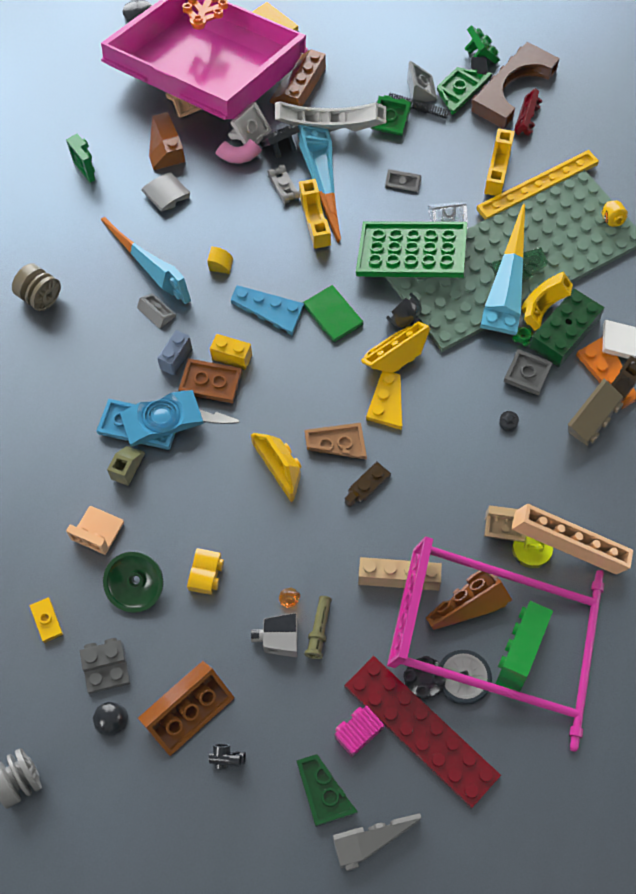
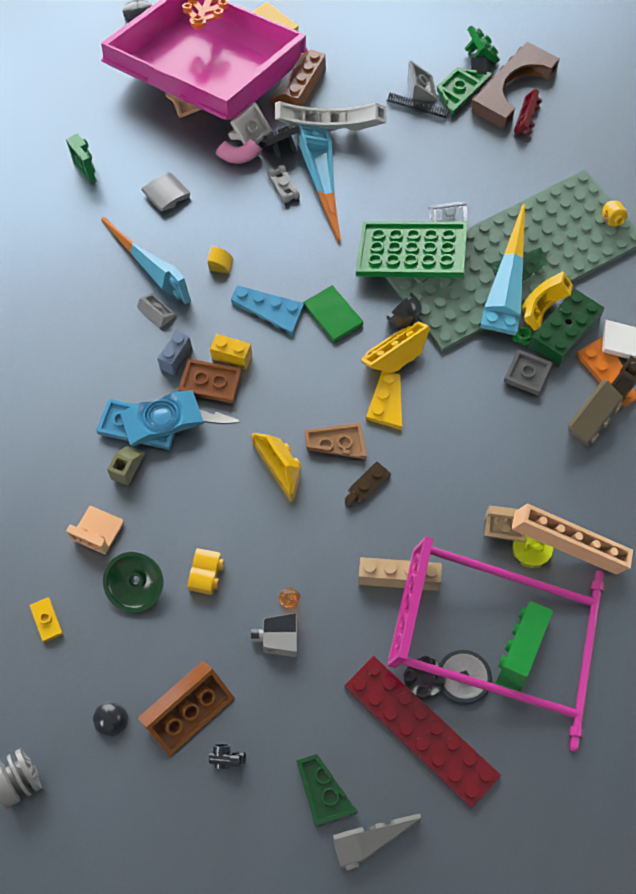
(36, 287): dark tan wheel -> none
(104, 665): dark grey plate -> none
(164, 143): dark orange wedge -> none
(313, 212): yellow arch -> none
(317, 636): olive pin -> none
(358, 730): dark pink brick -> none
(396, 115): green plate -> none
(403, 180): light grey slope -> none
(480, 596): dark orange wedge -> none
(499, 162): yellow arch -> none
(508, 420): black tile -> none
(537, 184): yellow plate -> none

